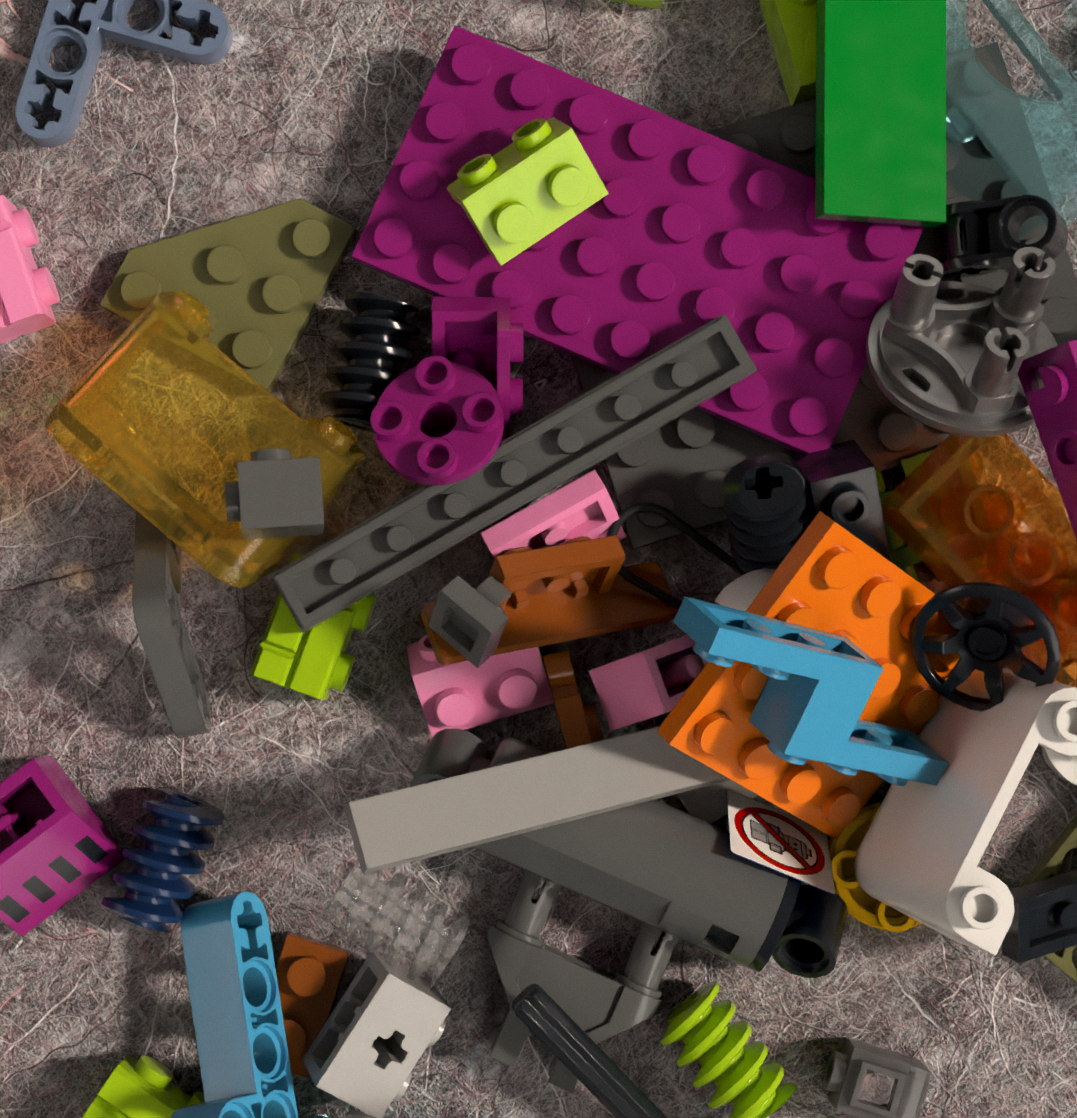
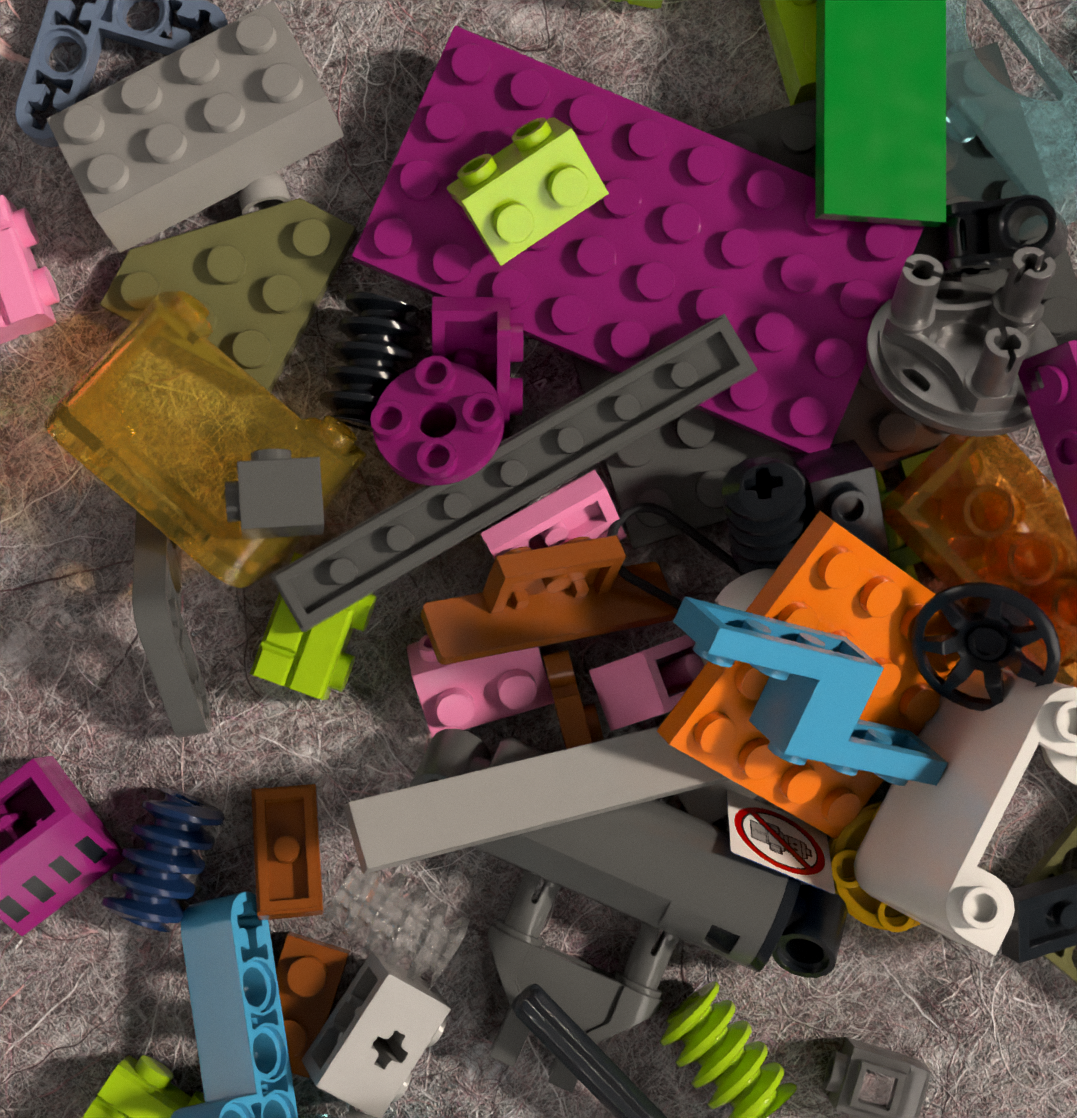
(195, 127): none -> light grey brick
(265, 188): none -> light grey hinge
(287, 852): none -> dark orange plate
(471, 617): dark grey tile -> none

